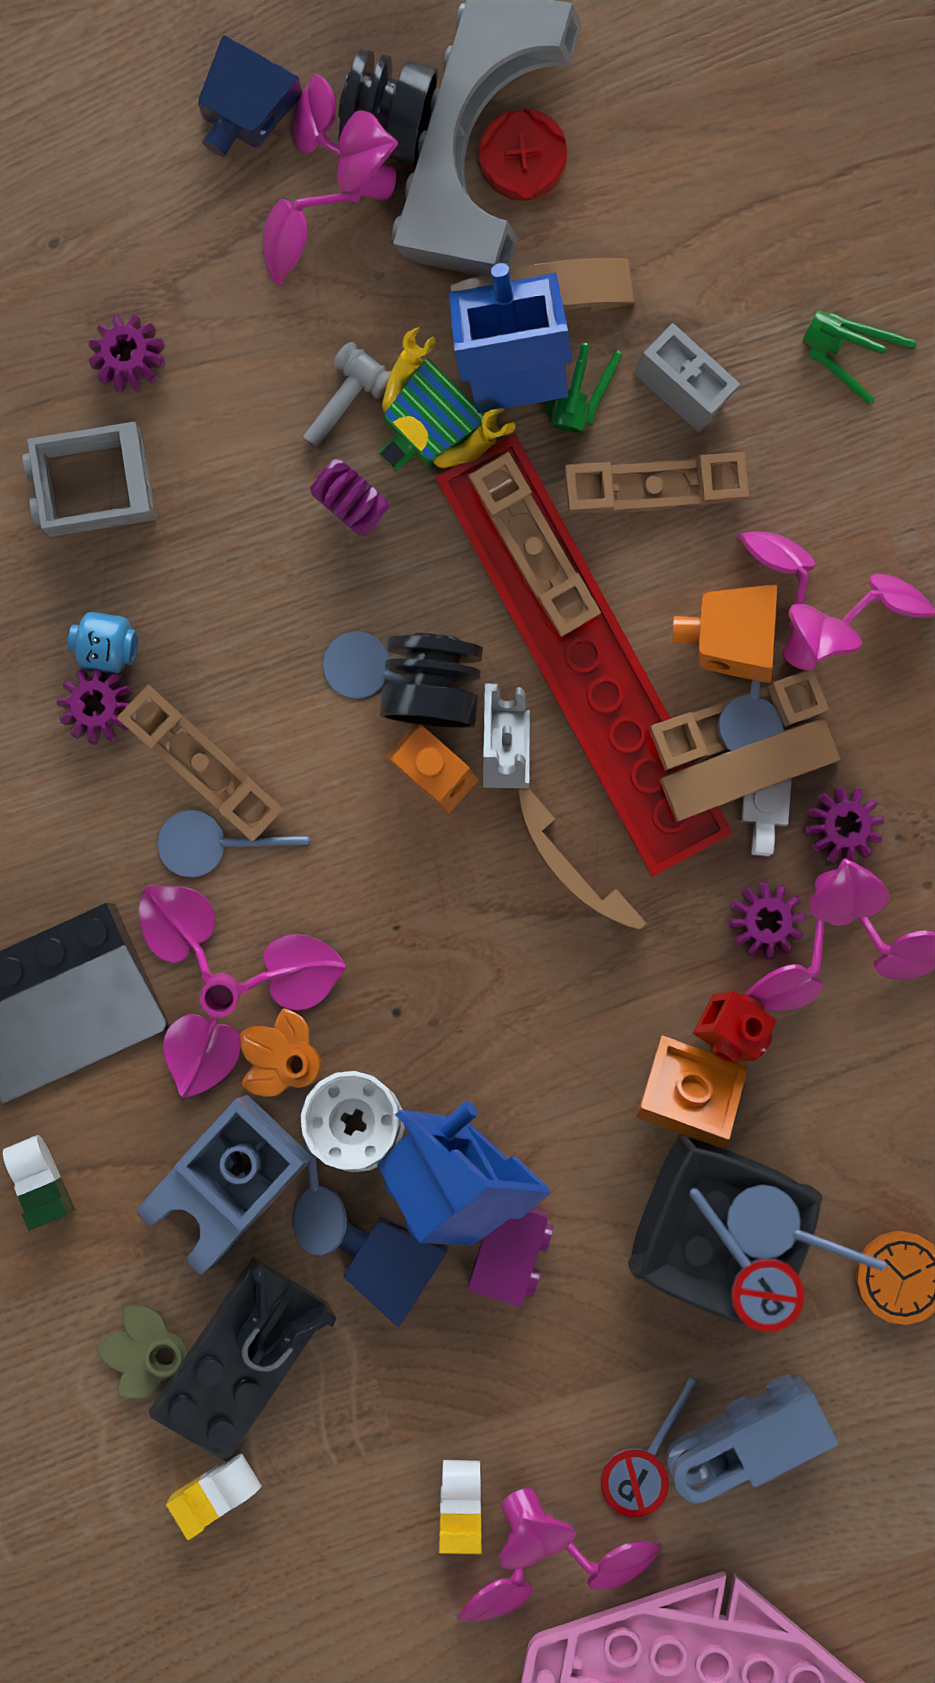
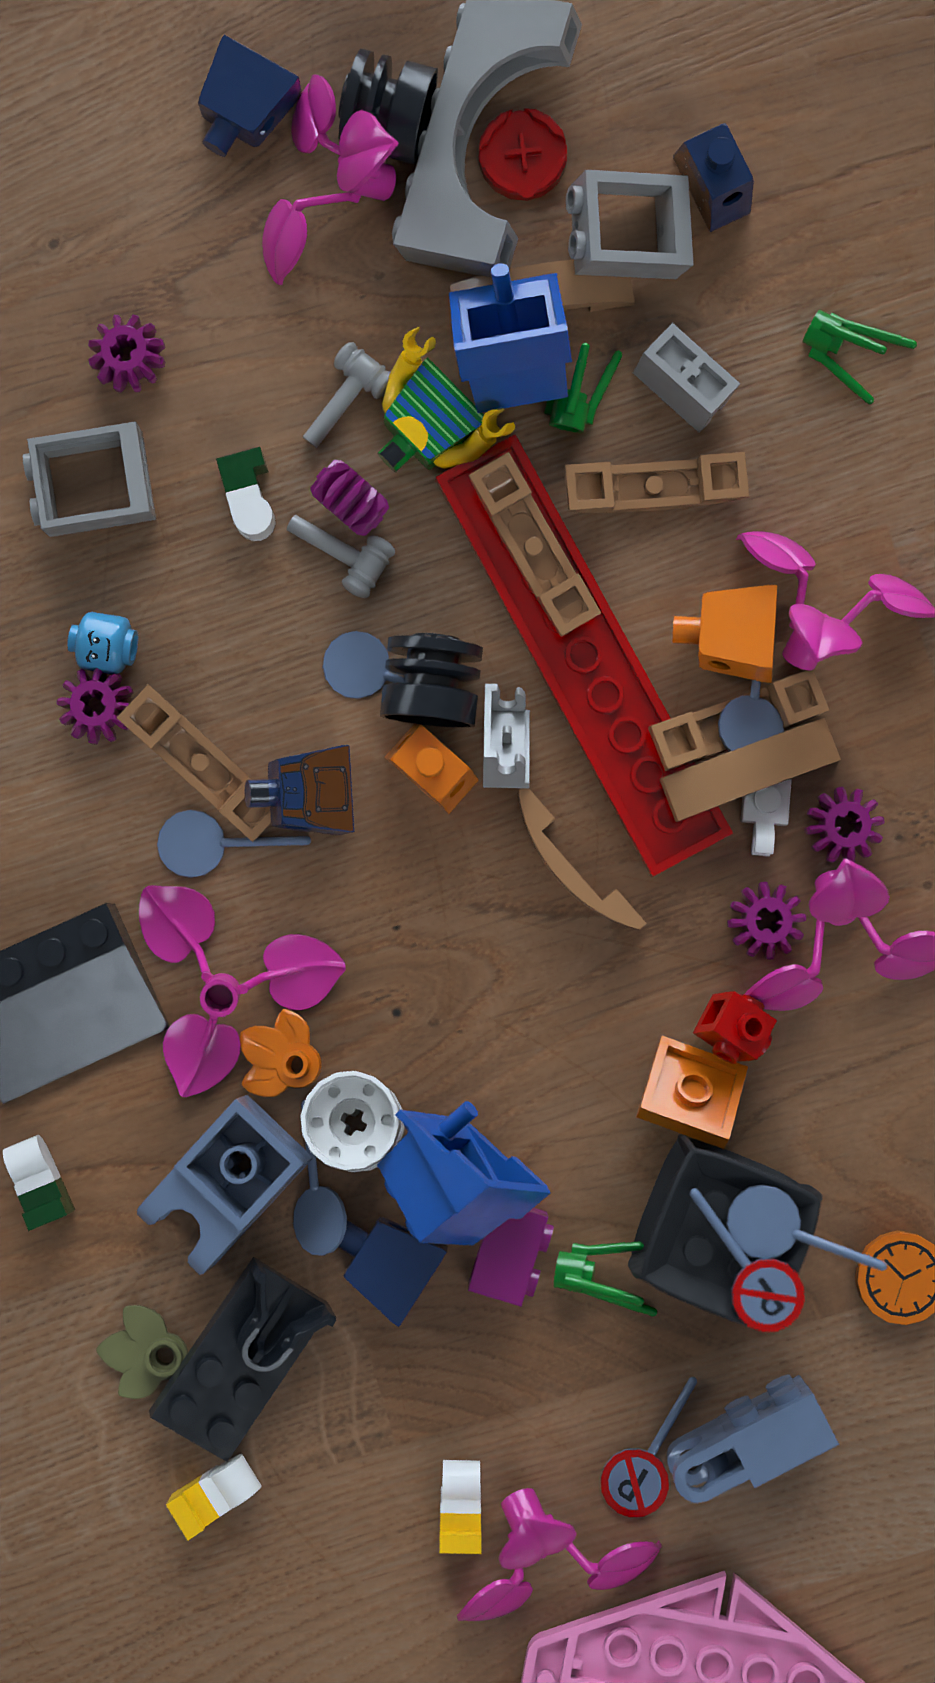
(248, 508): none -> leg
(307, 792): none -> torso
(365, 565): none -> light grey piece
(577, 1274): none -> green plant
(672, 225): none -> light grey window
(714, 173): none -> dark blue torso

